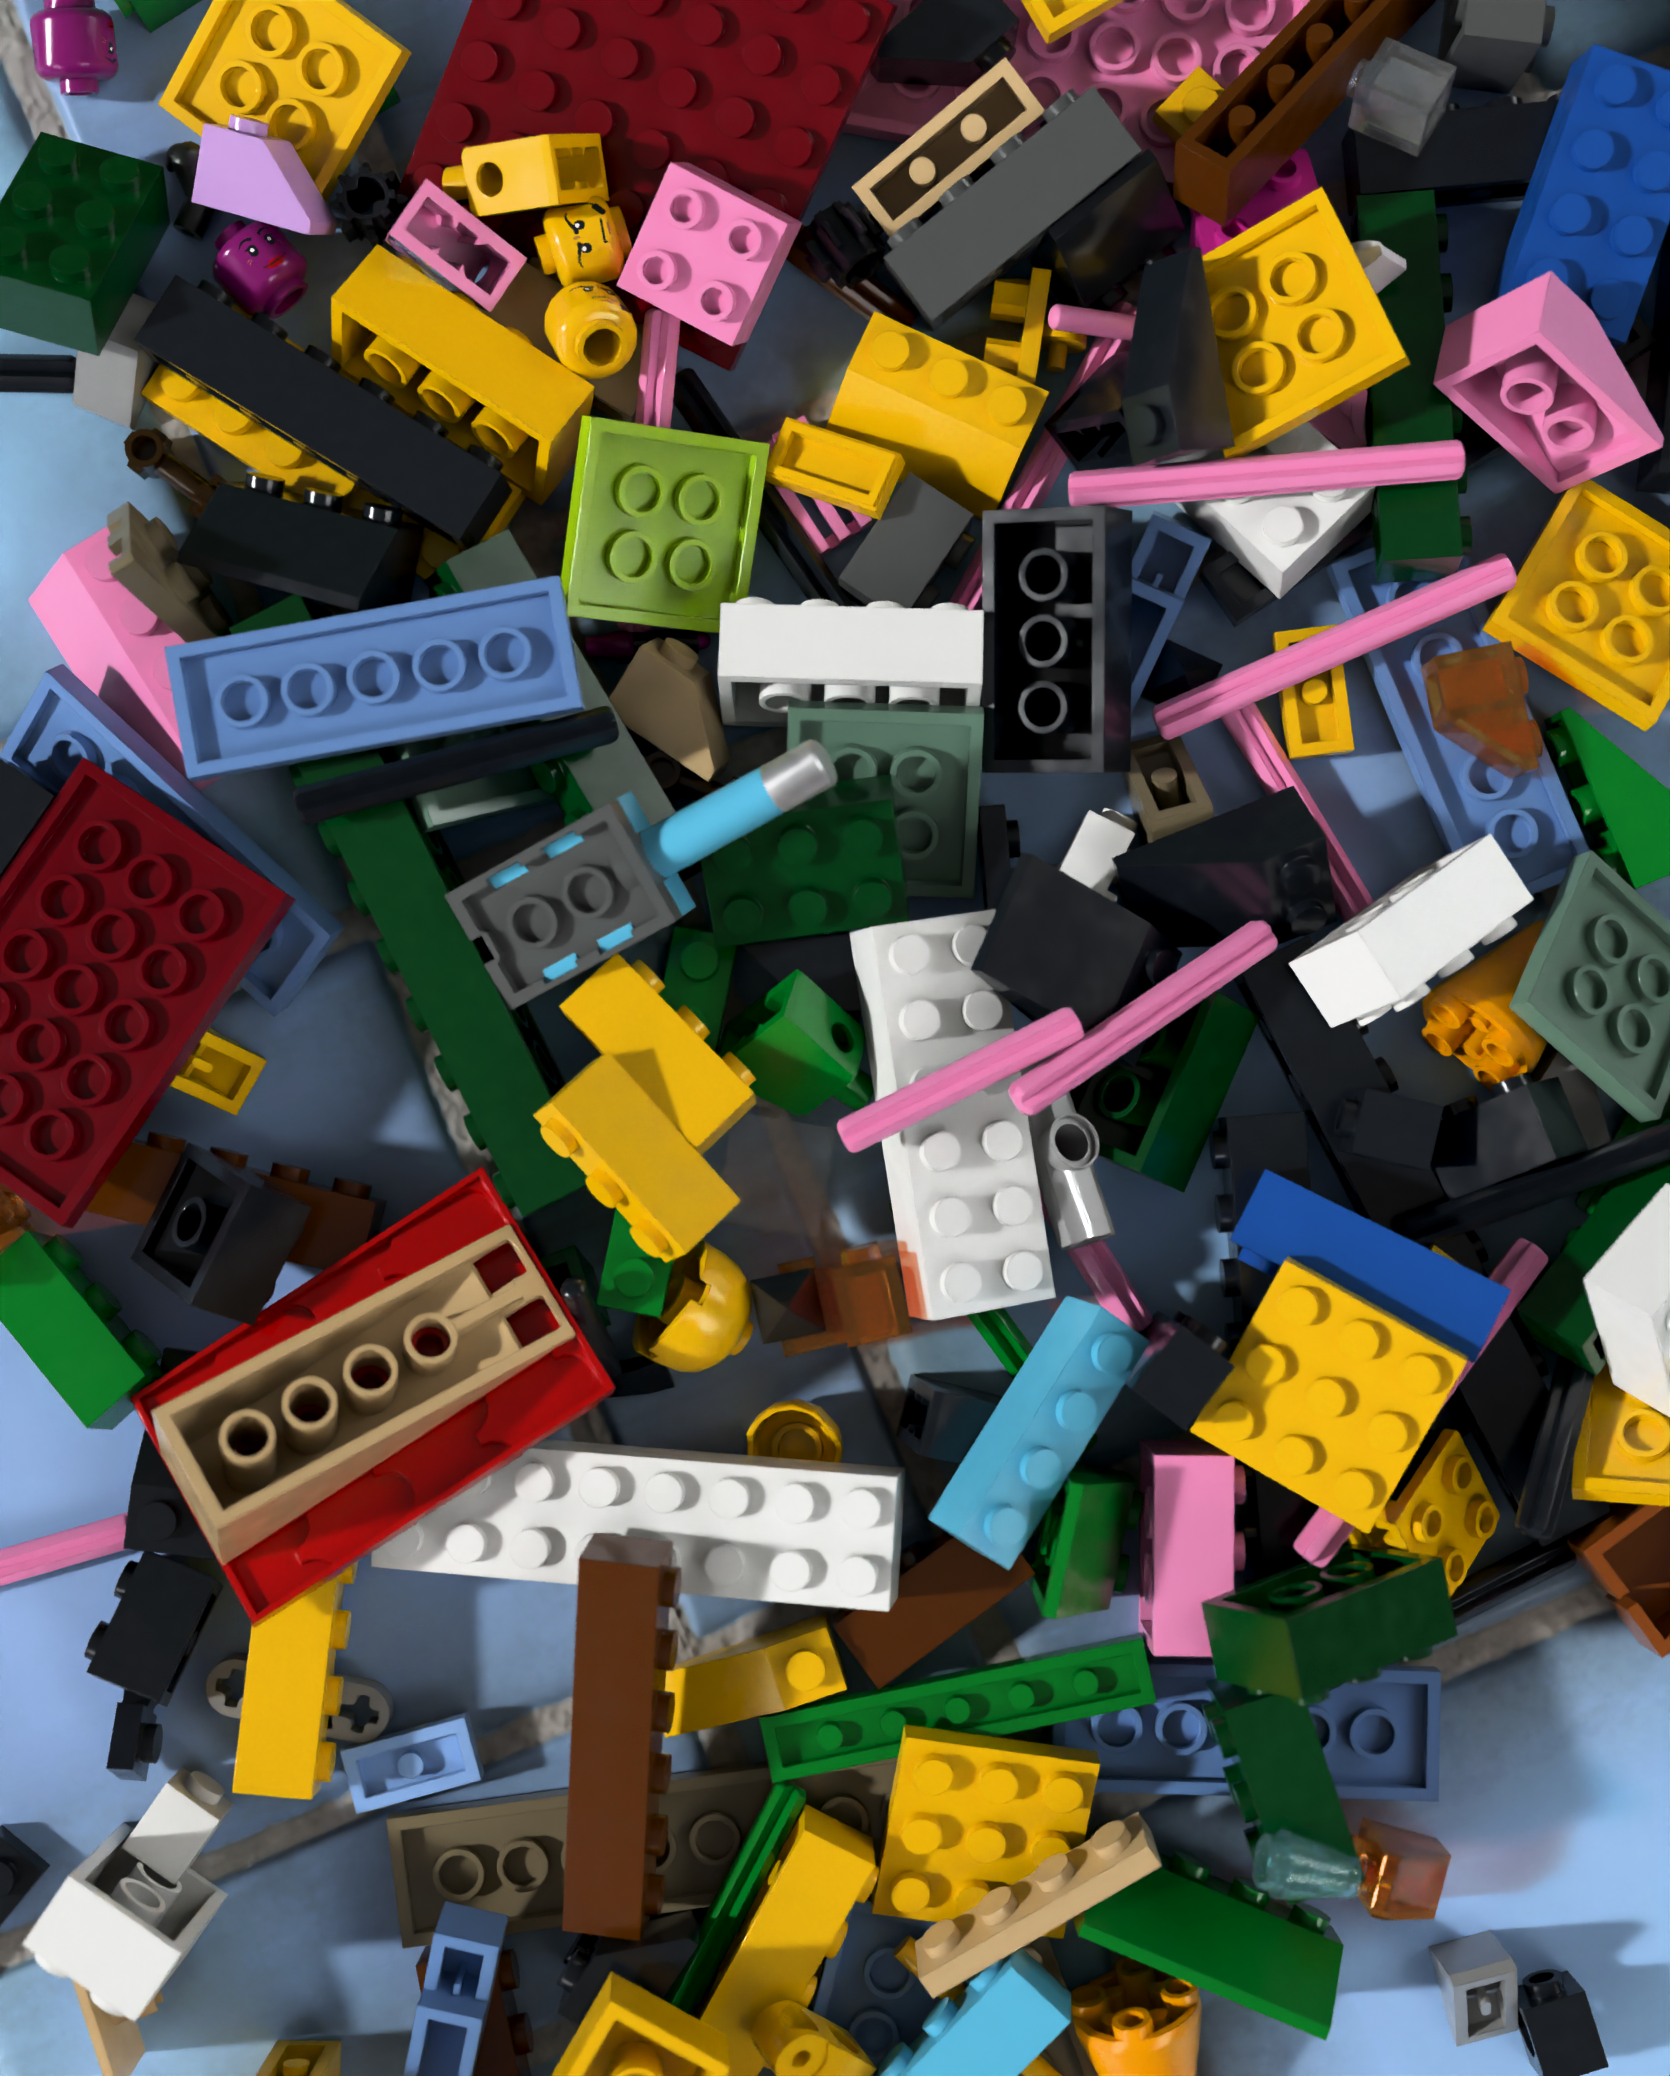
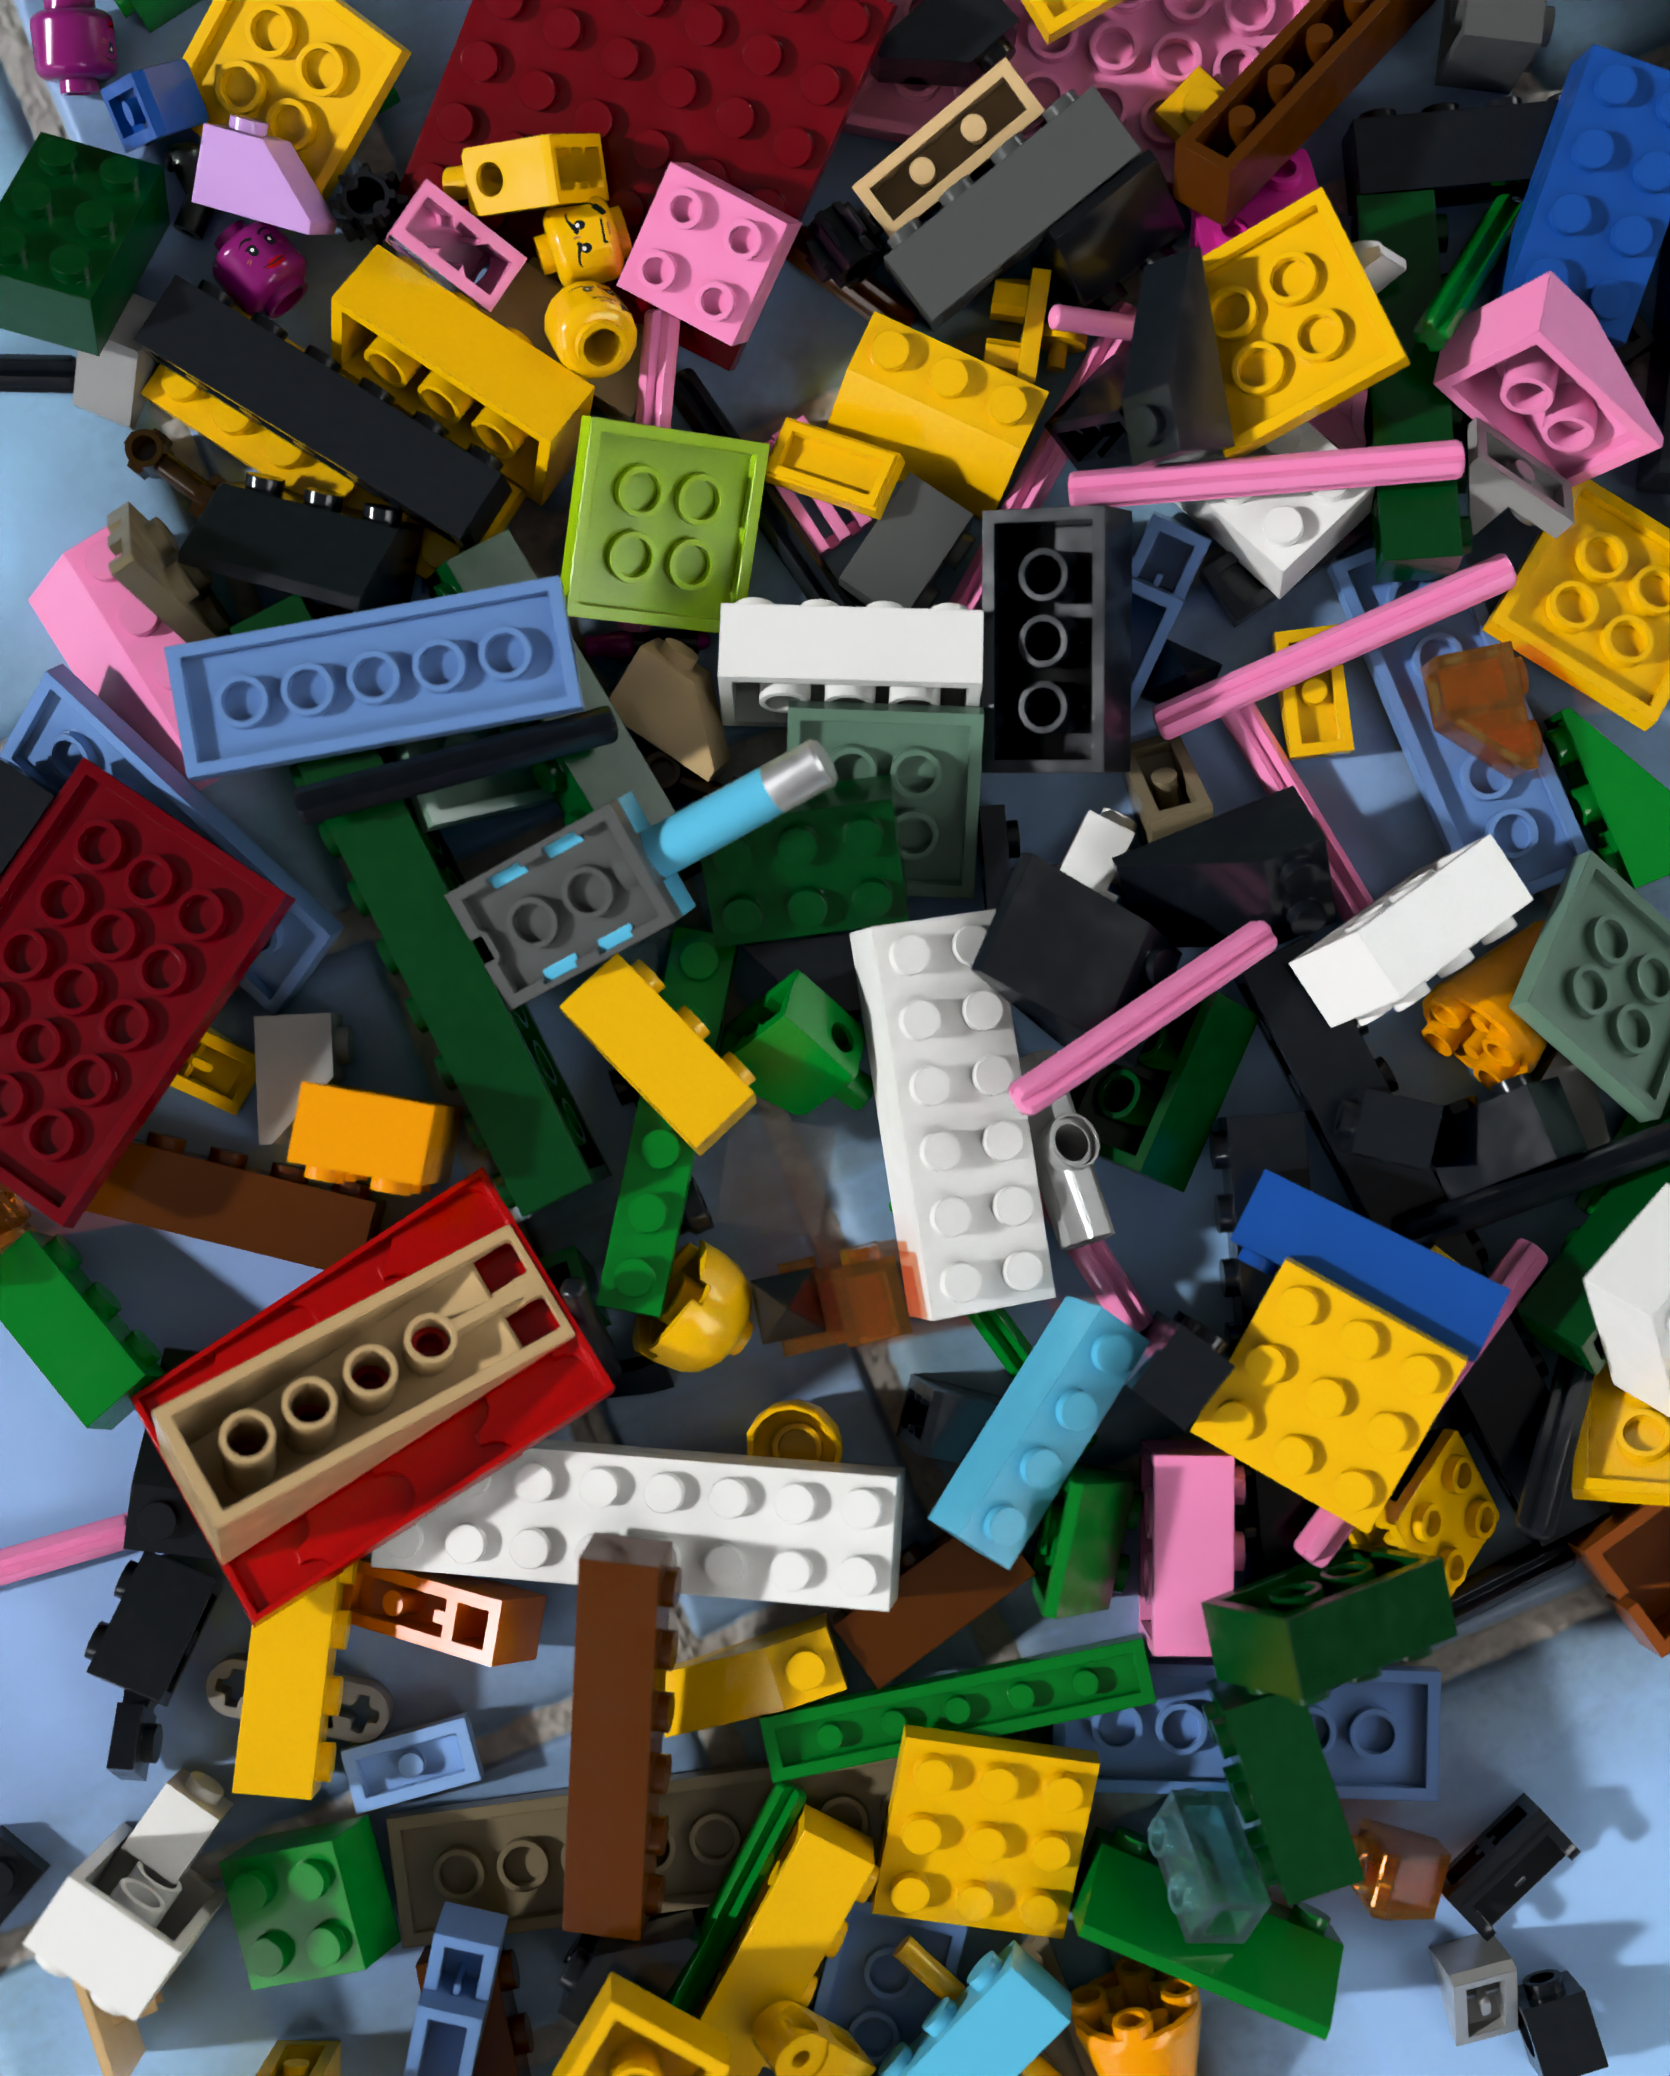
(154, 103): none -> blue slope
(220, 1235): black slope -> none
(294, 1051): none -> light grey slope
(310, 1902): none -> green brick
(374, 1134): none -> light orange brick
(448, 1612): none -> orange slope
(635, 1159): yellow brick -> none
(960, 1079): bright pink axle -> none
(1036, 1904): tan plate -> none
(1207, 1867): none -> clear light blue brick
(1303, 1869): clear light blue cone -> none
(1399, 95): clear brick -> none
(1468, 274): none -> green axle
(1504, 1864): none -> black hinge
(1510, 477): none -> light grey slope

